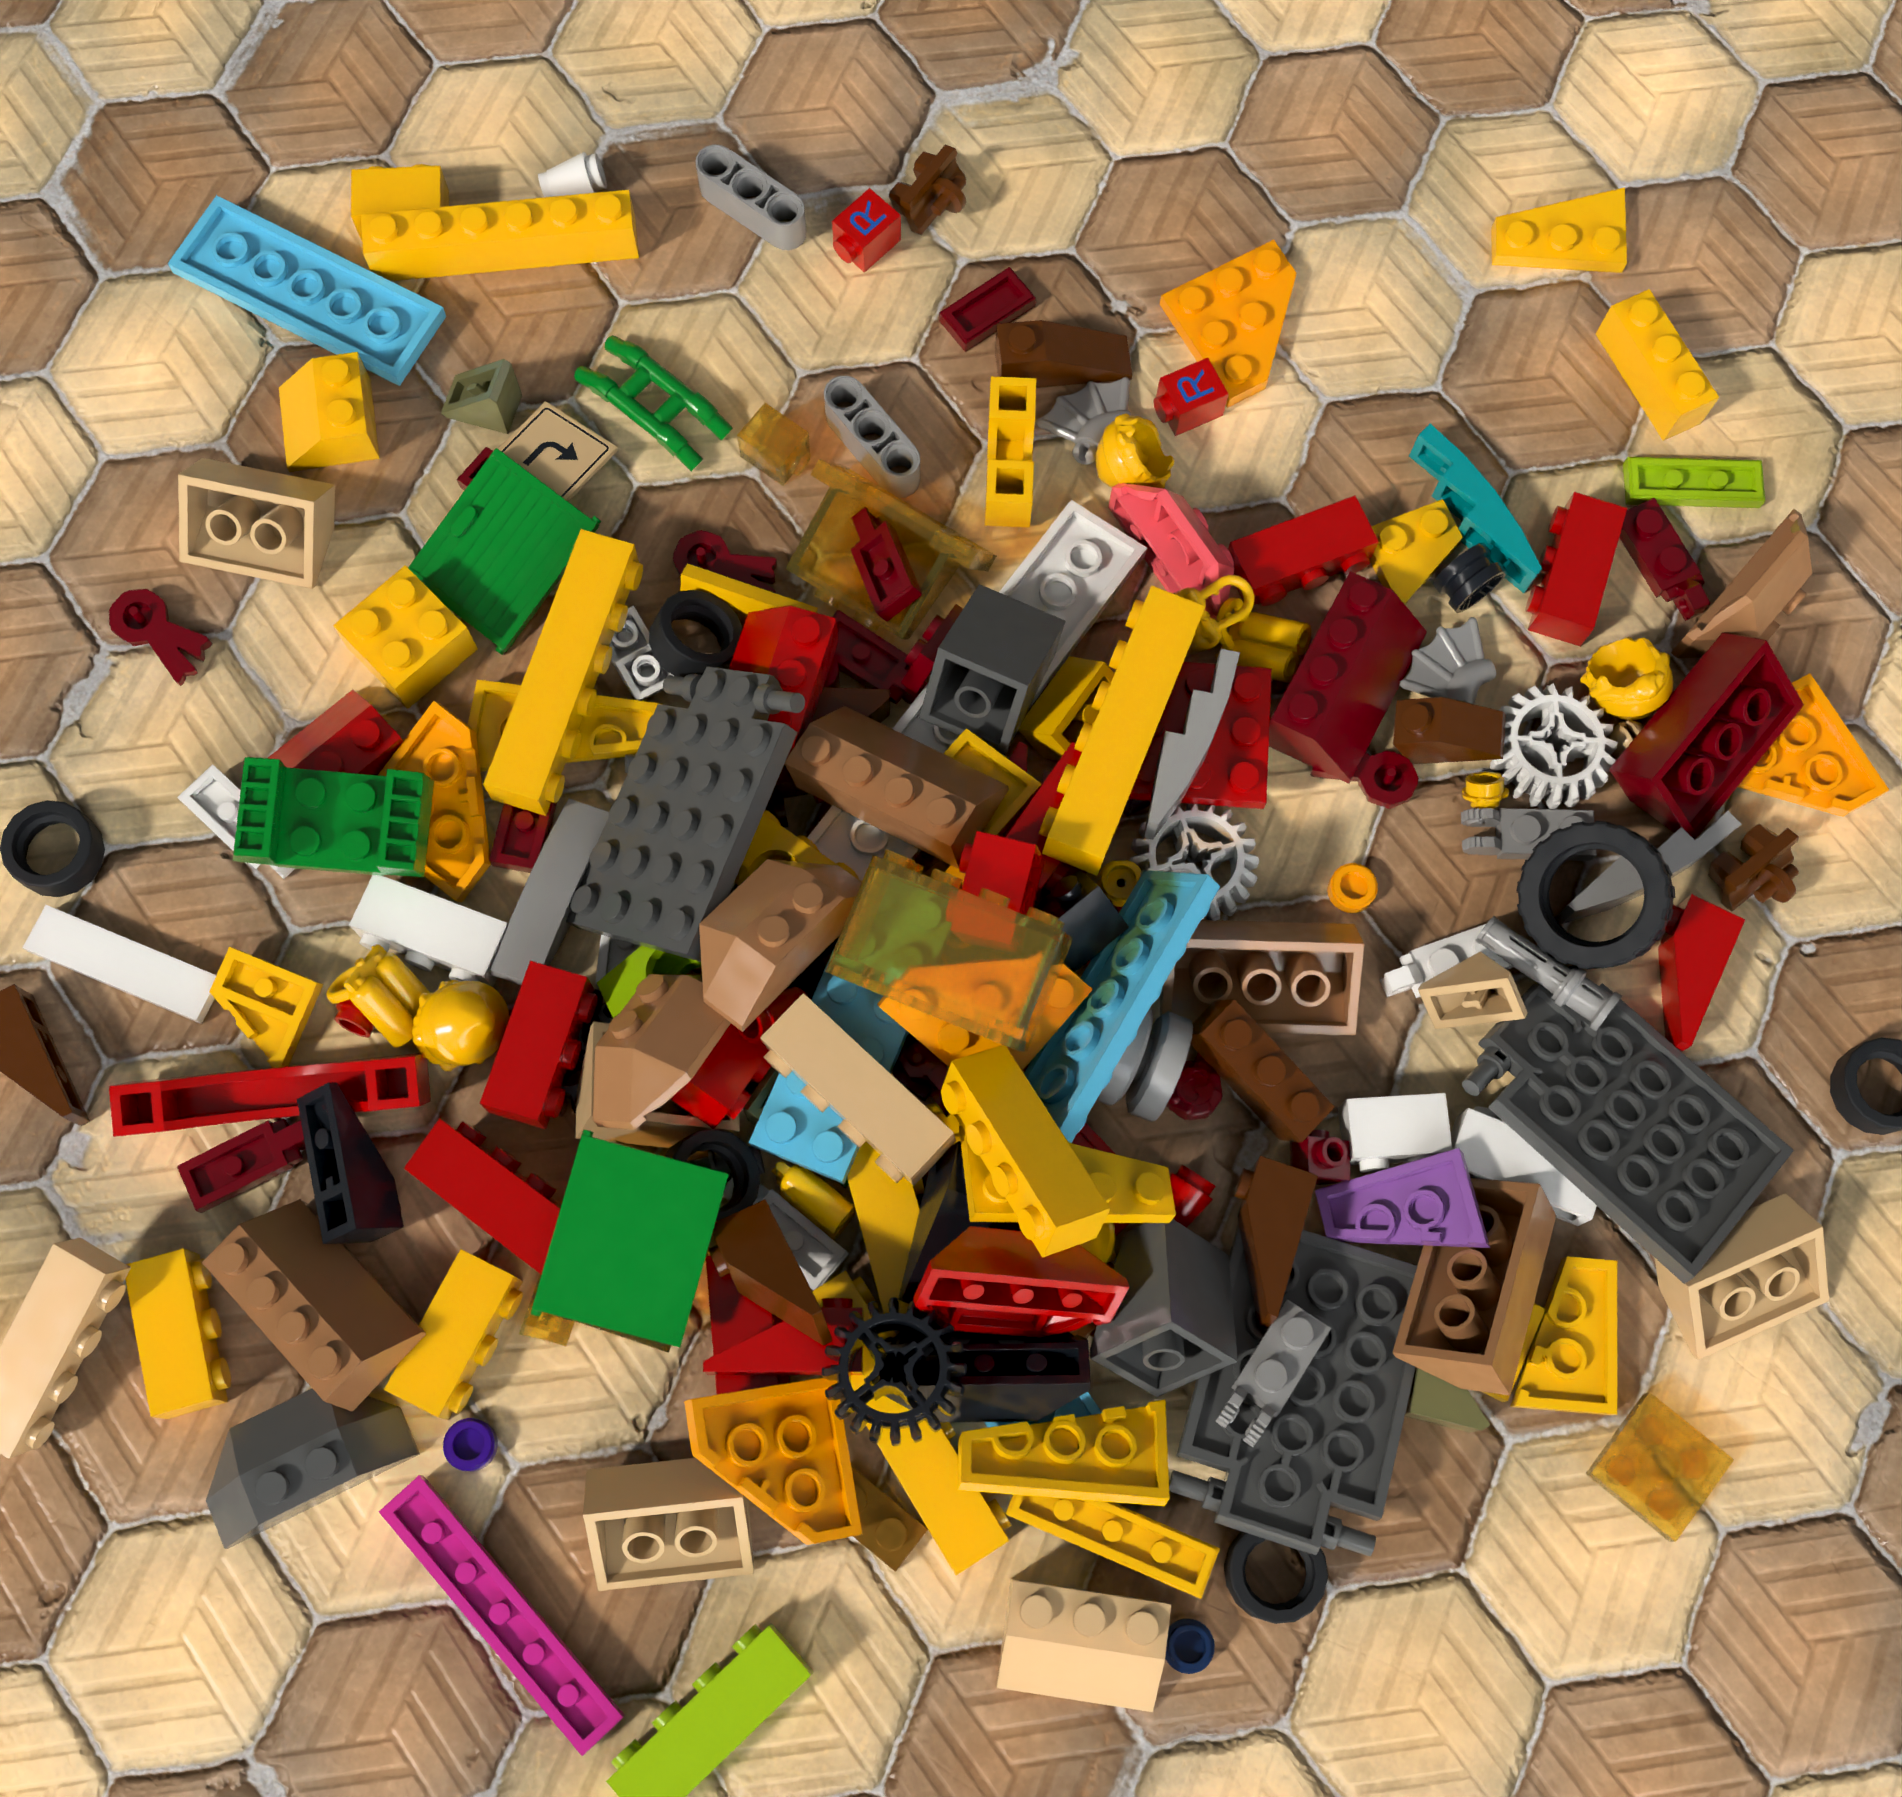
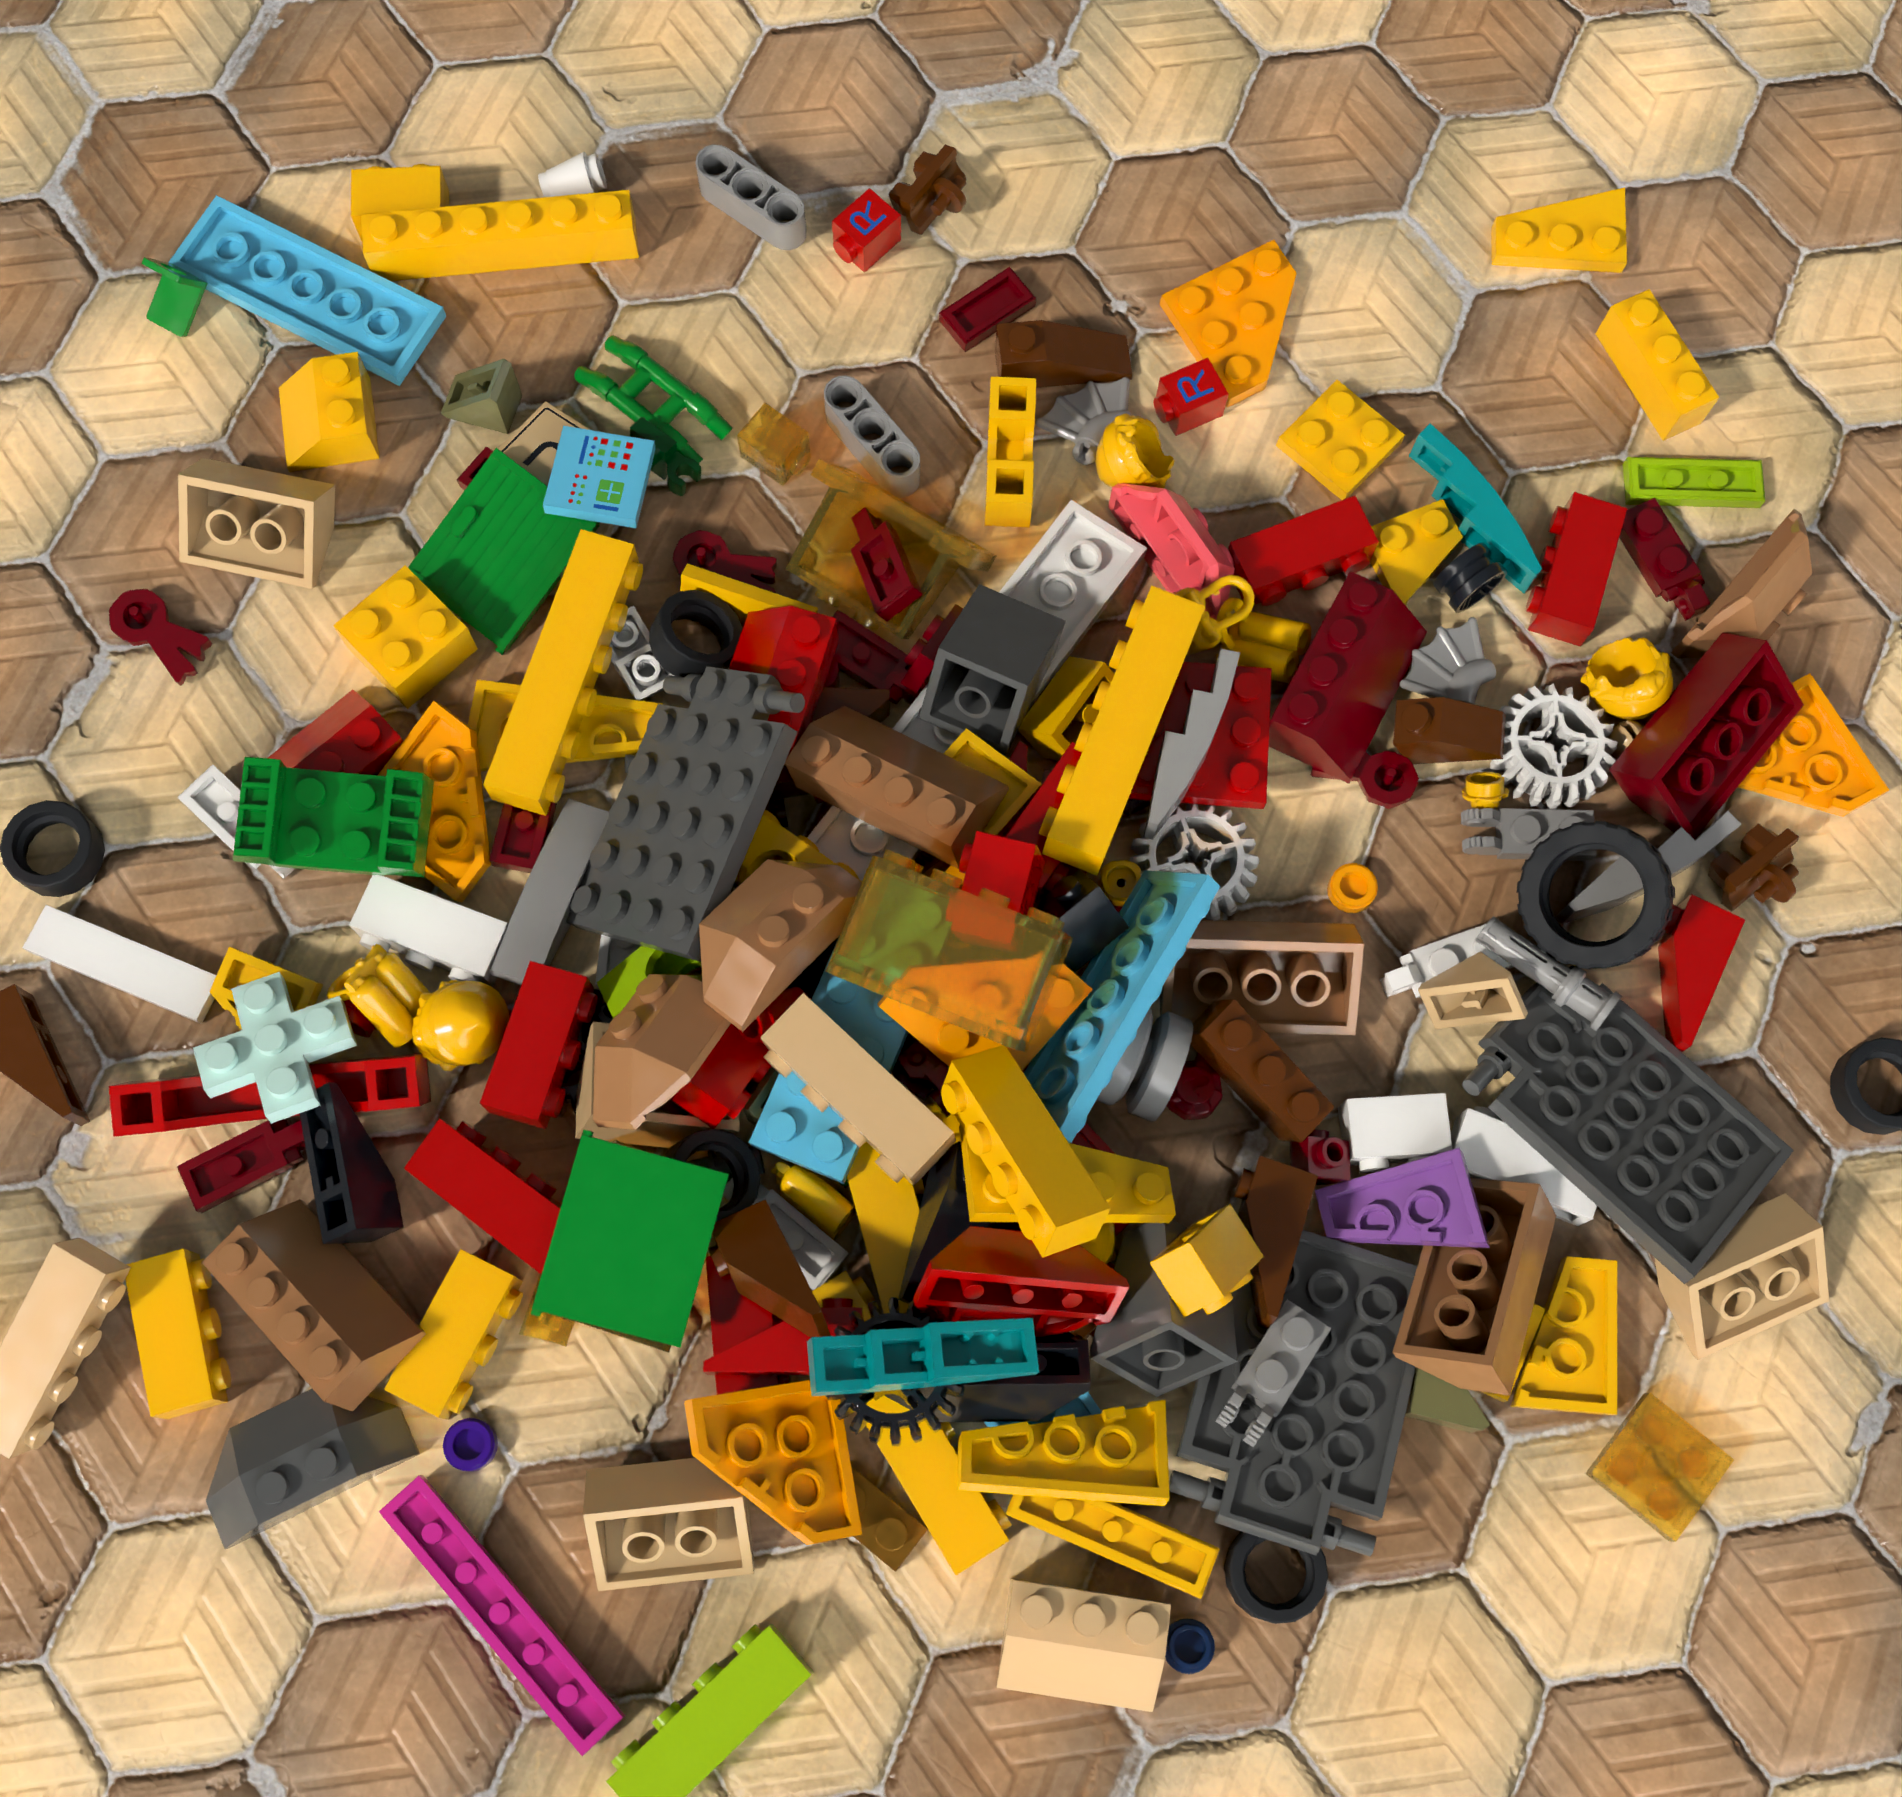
(175, 297): none -> green bracket
(274, 1047): none -> light aqua plate
(599, 477): none -> medium azure tile
(667, 460): none -> dark green plate
(922, 1356): none -> teal slope
(1189, 1194): red cone -> none
(1208, 1262): none -> yellow brick
(1340, 440): none -> yellow plate

